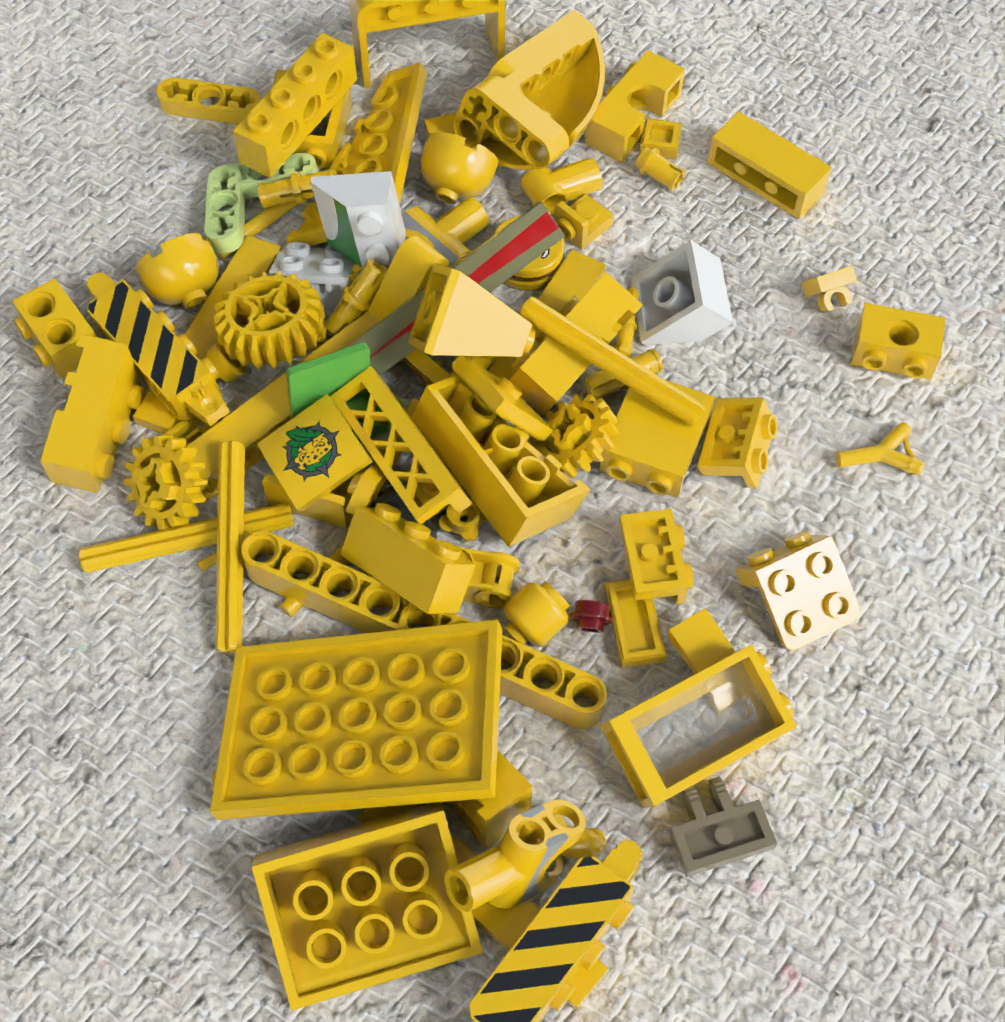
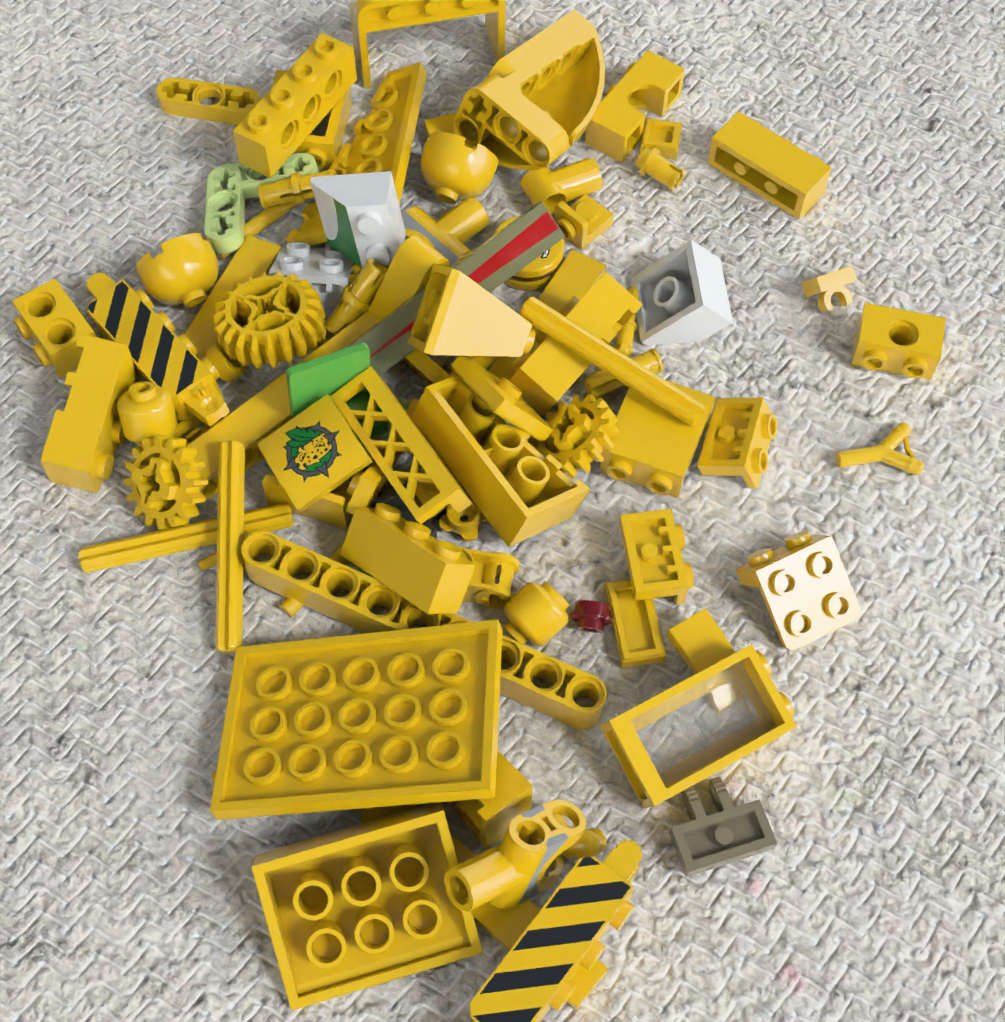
(146, 412): none -> yellow head

